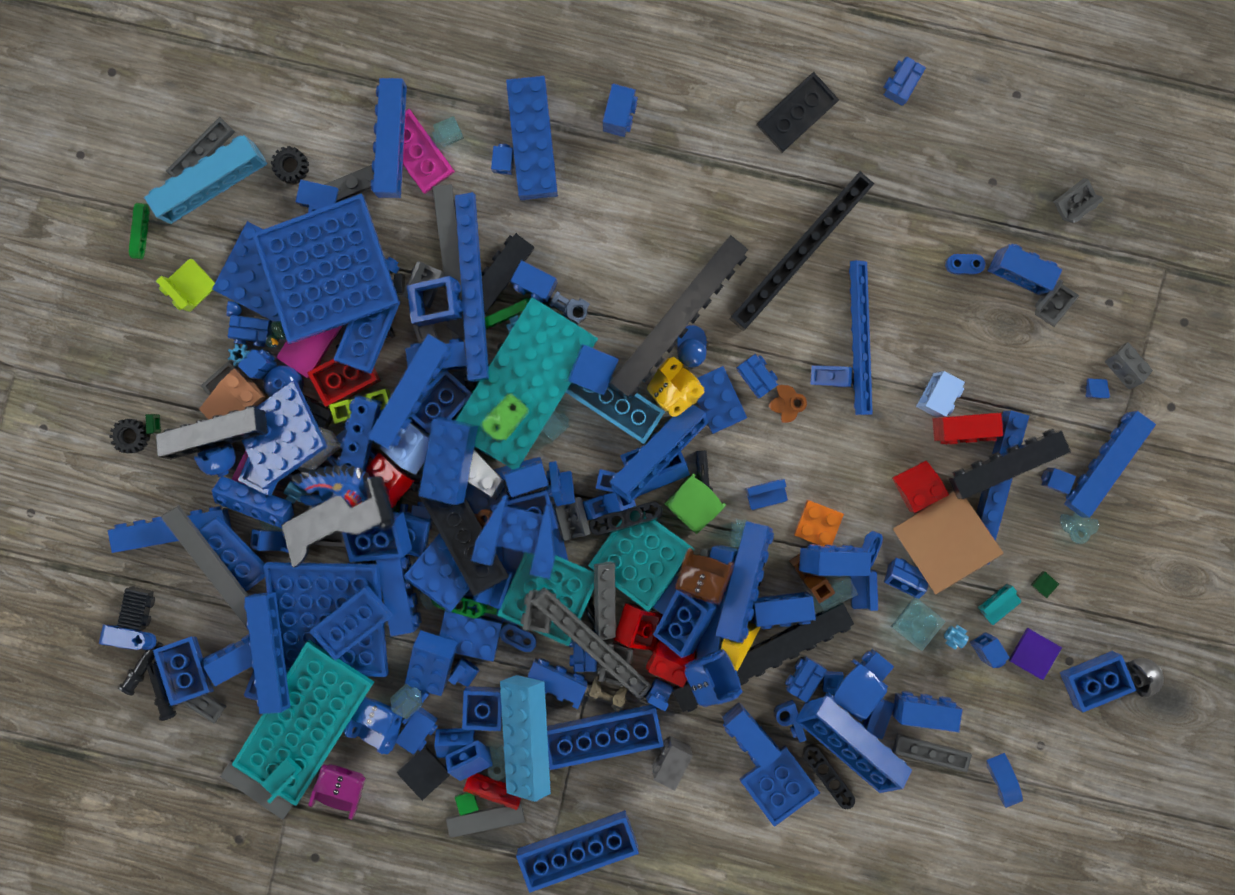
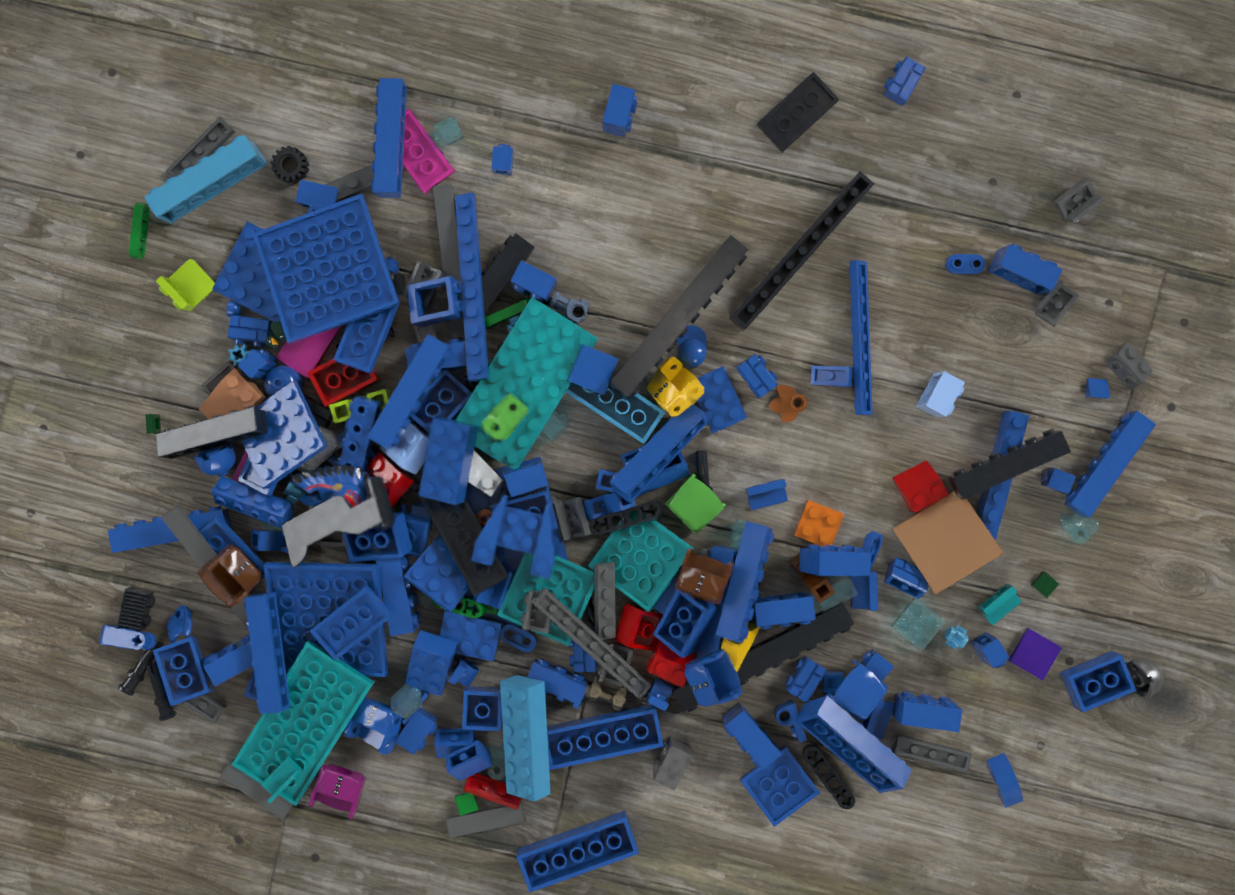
(118, 439): black tyre -> none
(180, 623): none -> blue plate
(230, 575): none -> reddish brown piece
(423, 773): black tile -> none
(532, 138): blue brick -> none
(561, 485): blue bracket -> none
(967, 428): red brick -> none

